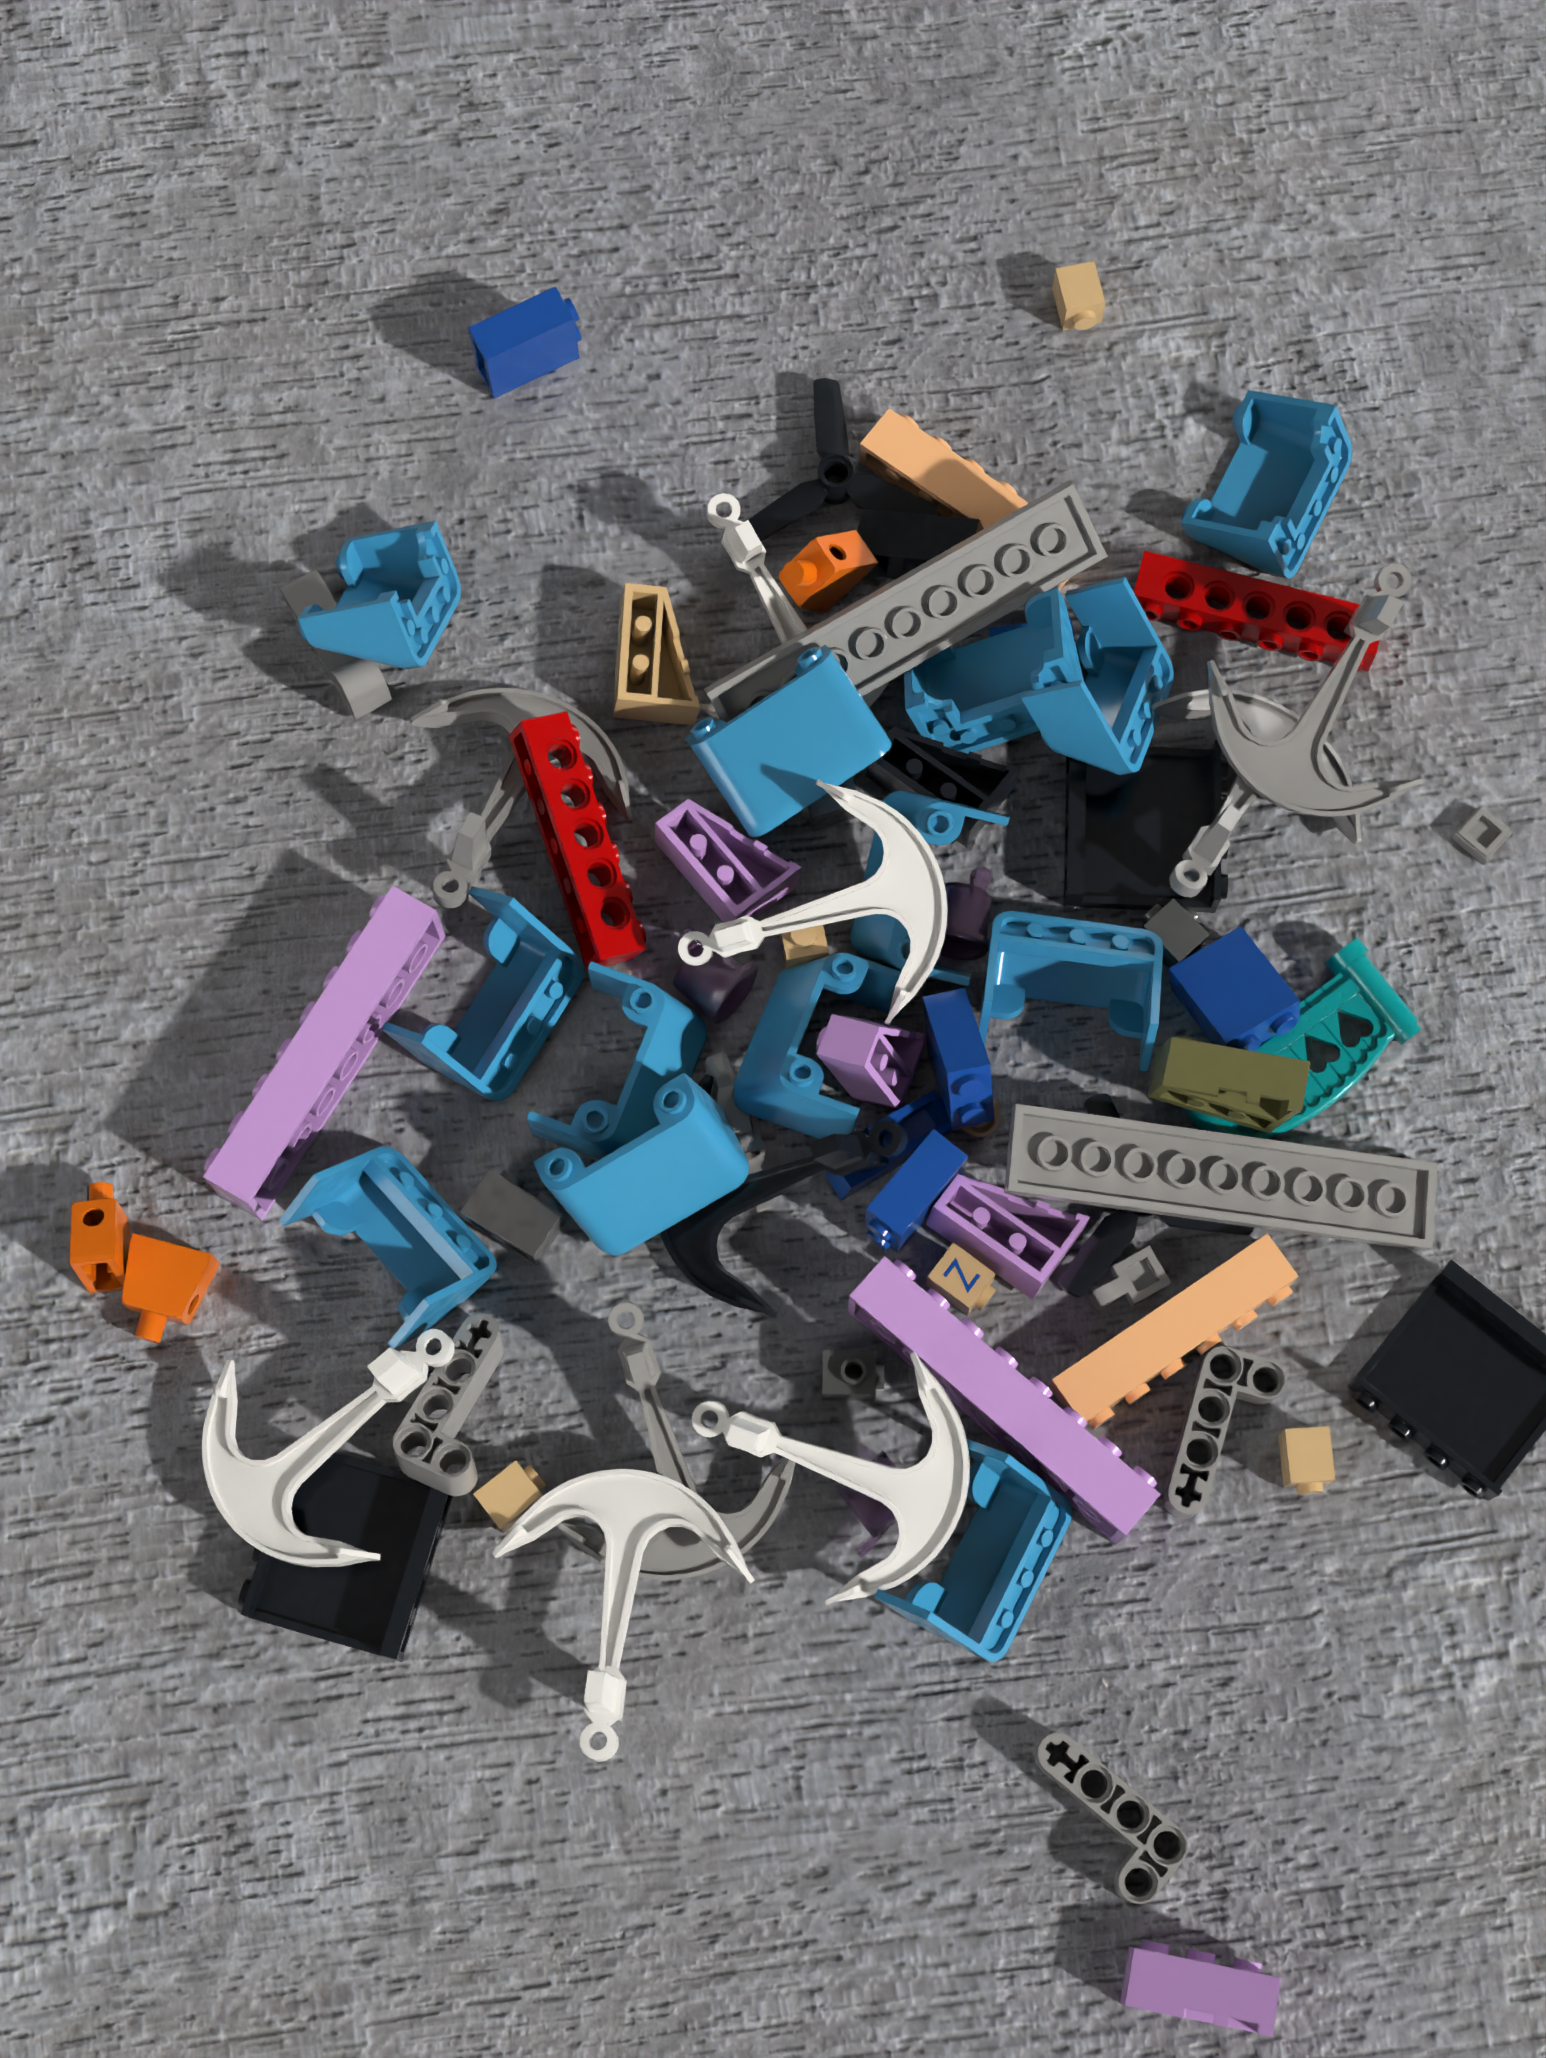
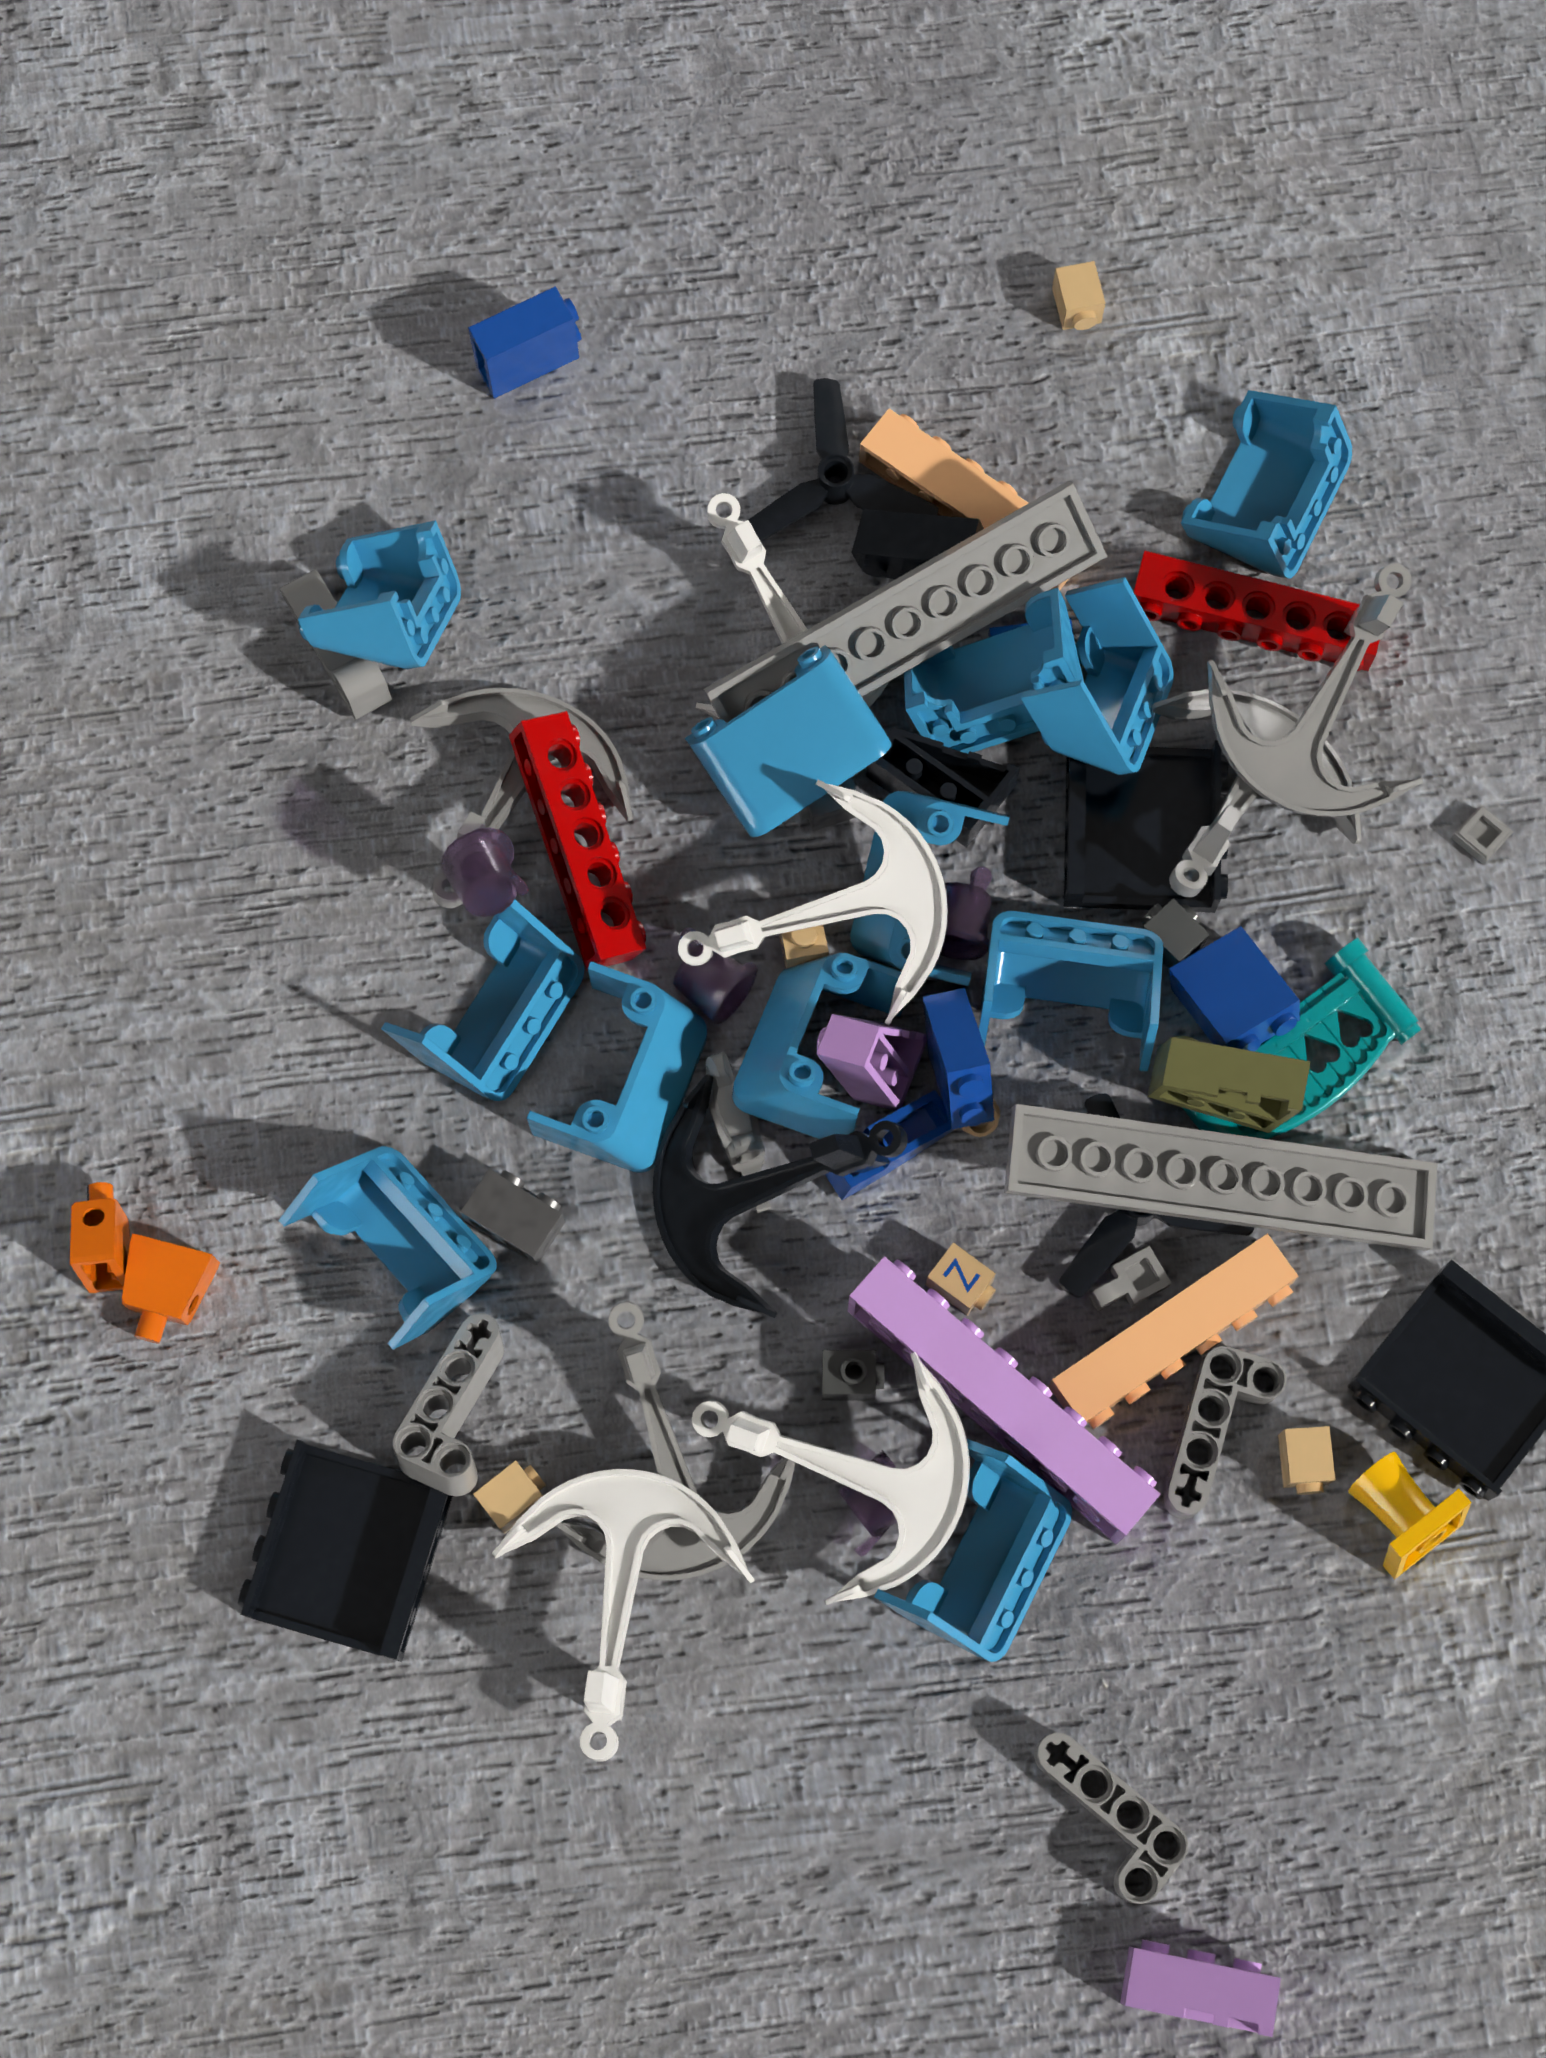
(260, 1493): white piece -> none
(324, 1053): lavender brick -> none
(482, 871): none -> clear purple hat
(650, 662): tan wedge -> none
(654, 1177): dark azure windscreen -> none
(722, 864): lavender wedge -> none
(821, 576): orange torso -> none
(913, 1192): blue brick -> none
(1005, 1232): lavender wedge -> none
(1407, 1512): none -> yellow plant

